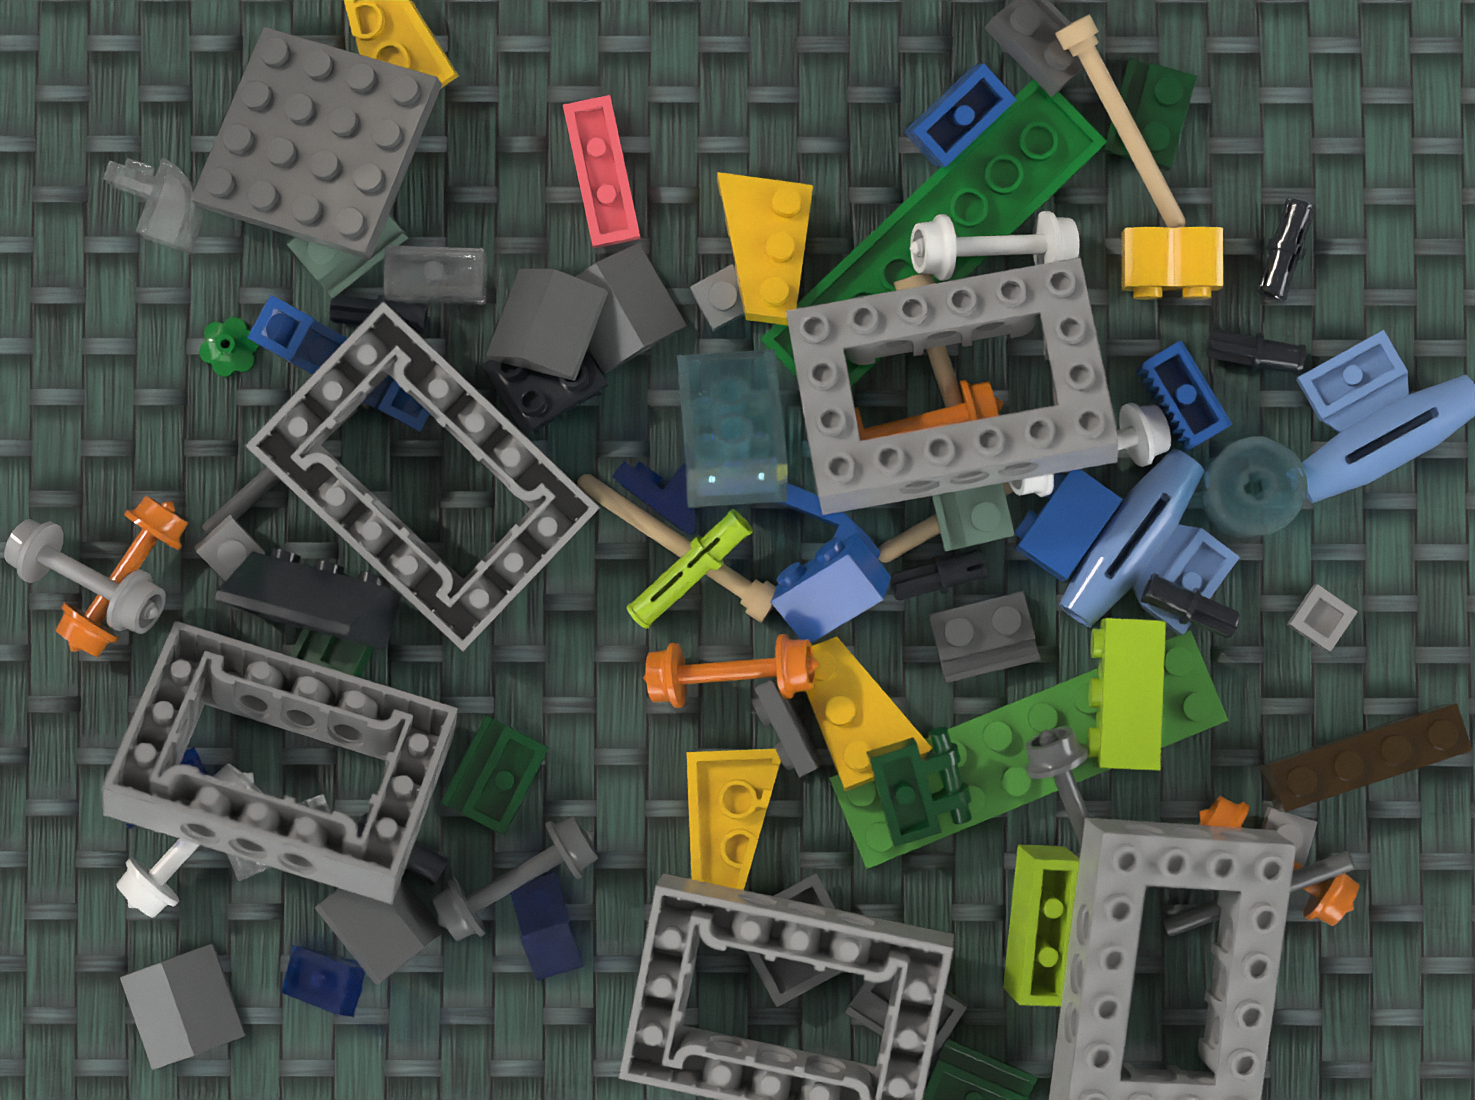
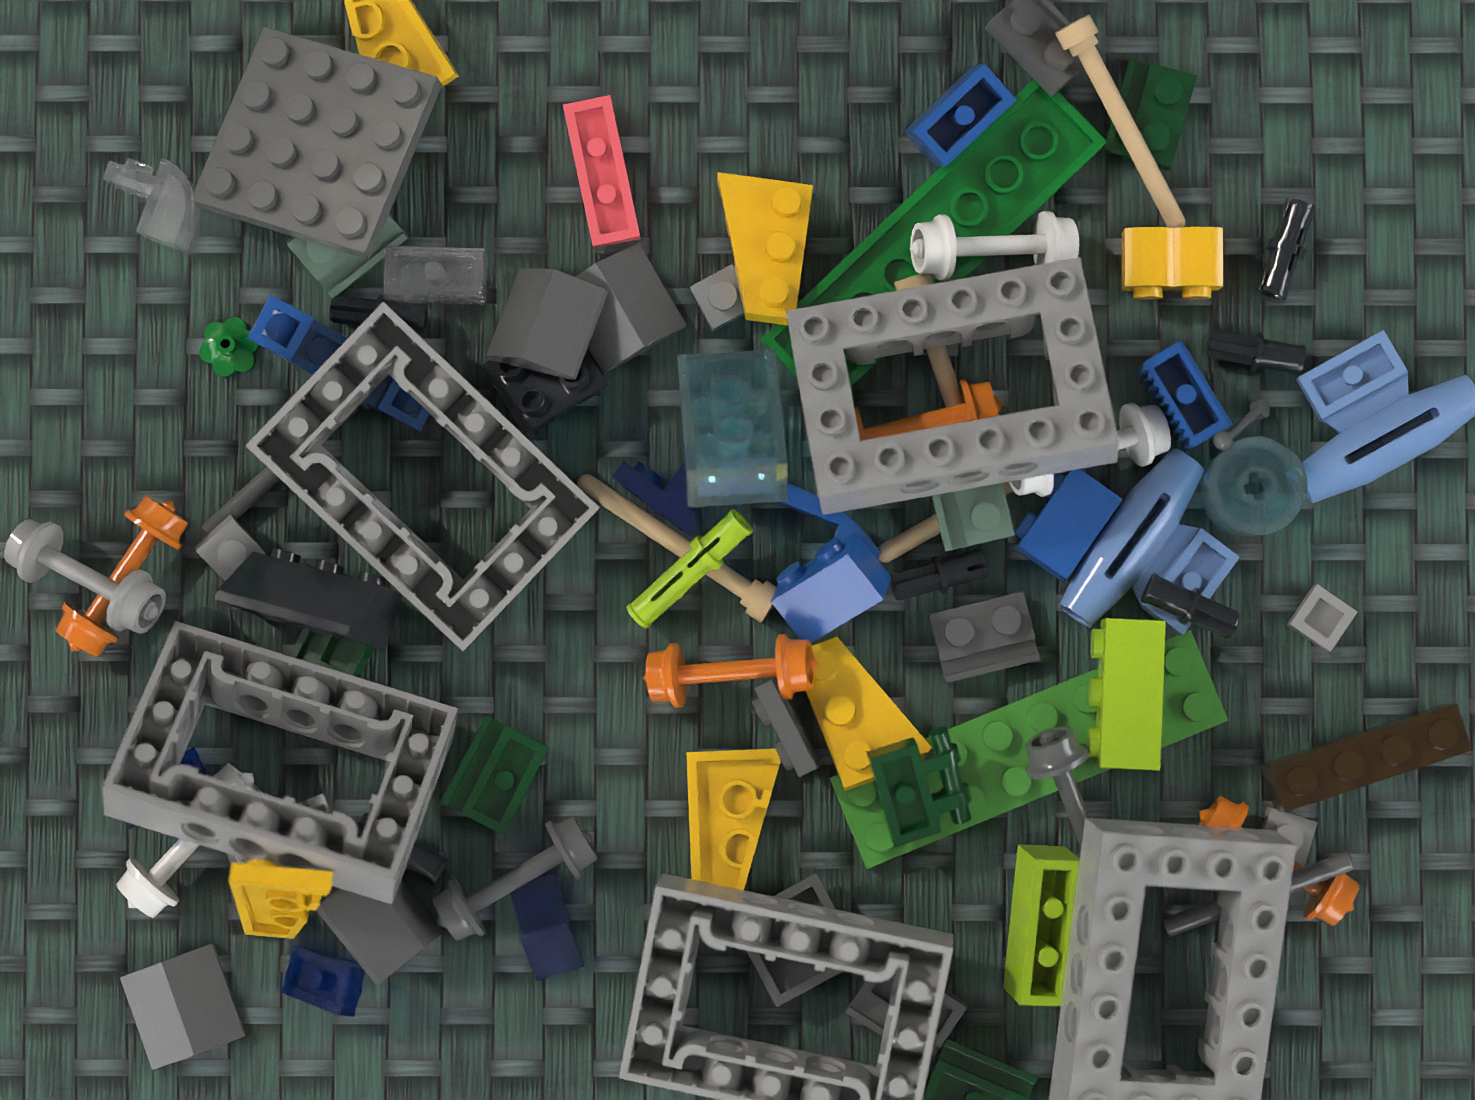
(275, 898): none -> yellow wing
(1259, 410): none -> dark grey hinge

